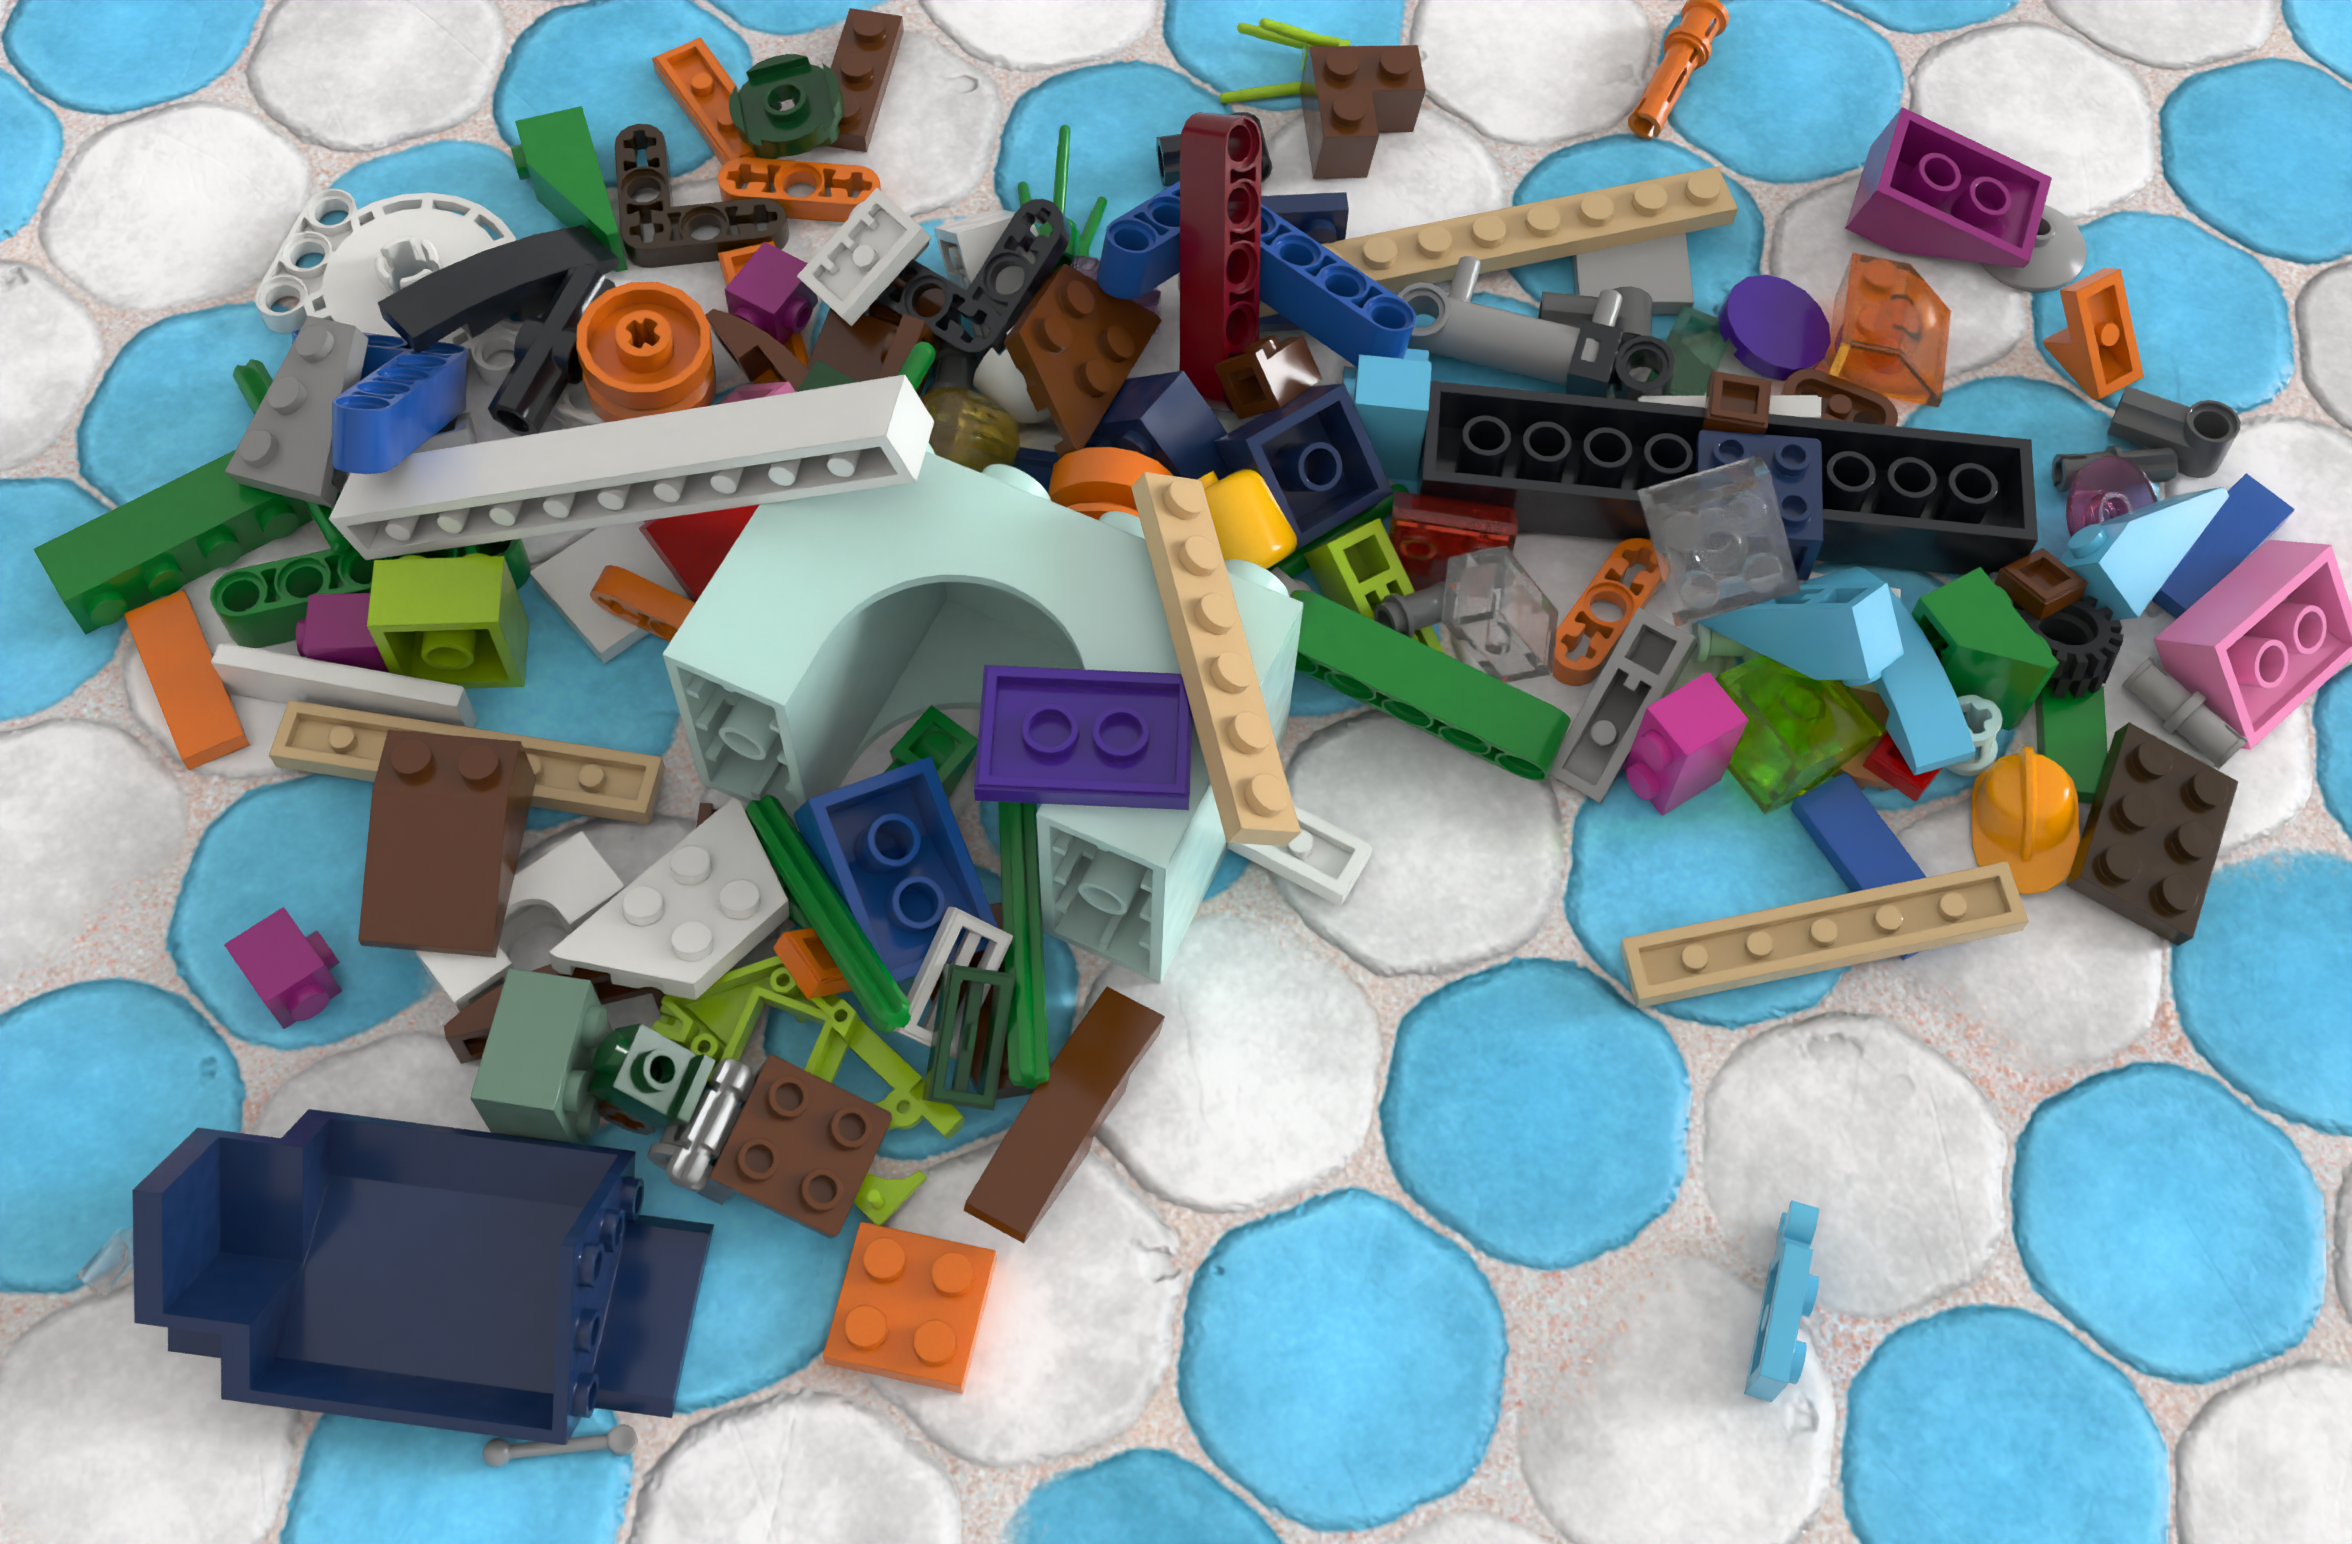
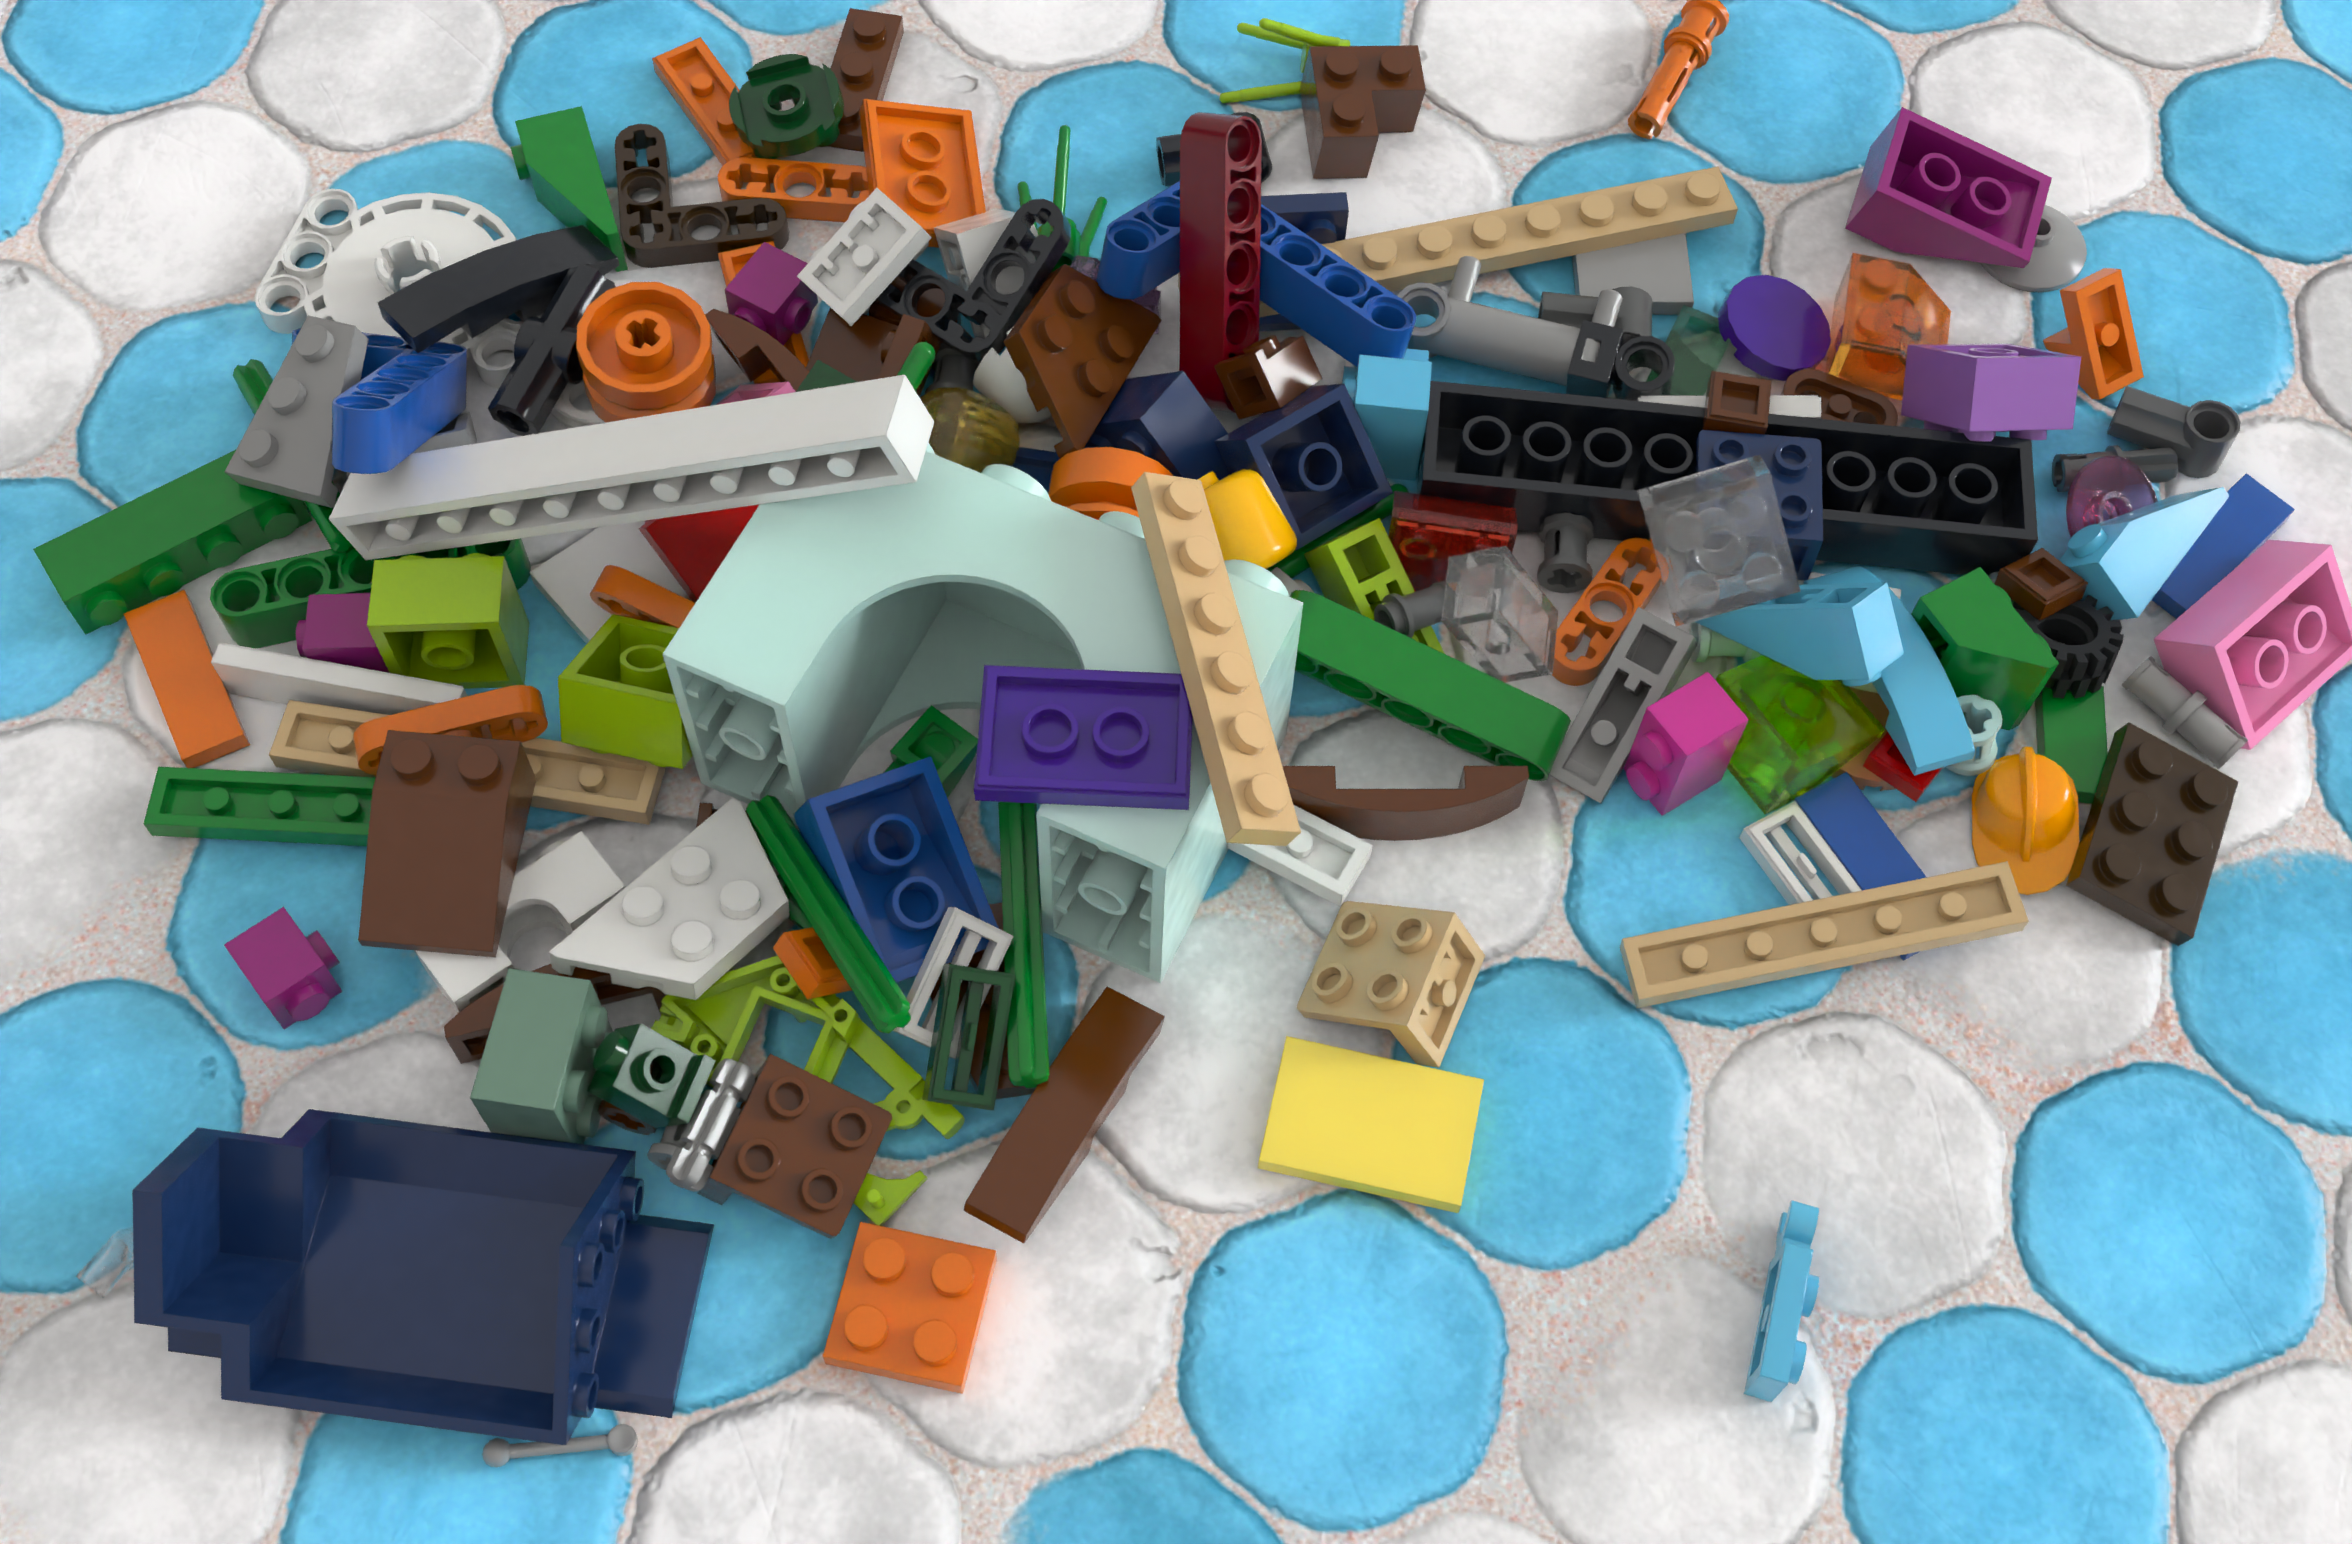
(260, 806): none -> green plate
(500, 714): none -> orange beam
(621, 695): none -> lime brick
(923, 161): none -> orange tile
(1371, 1124): none -> light yellow tile
(1395, 973): none -> tan bracket
(1409, 814): none -> reddish brown slope
(1565, 553): none -> dark grey bush
(1777, 869): none -> white tile
(1990, 389): none -> medium lavender brick

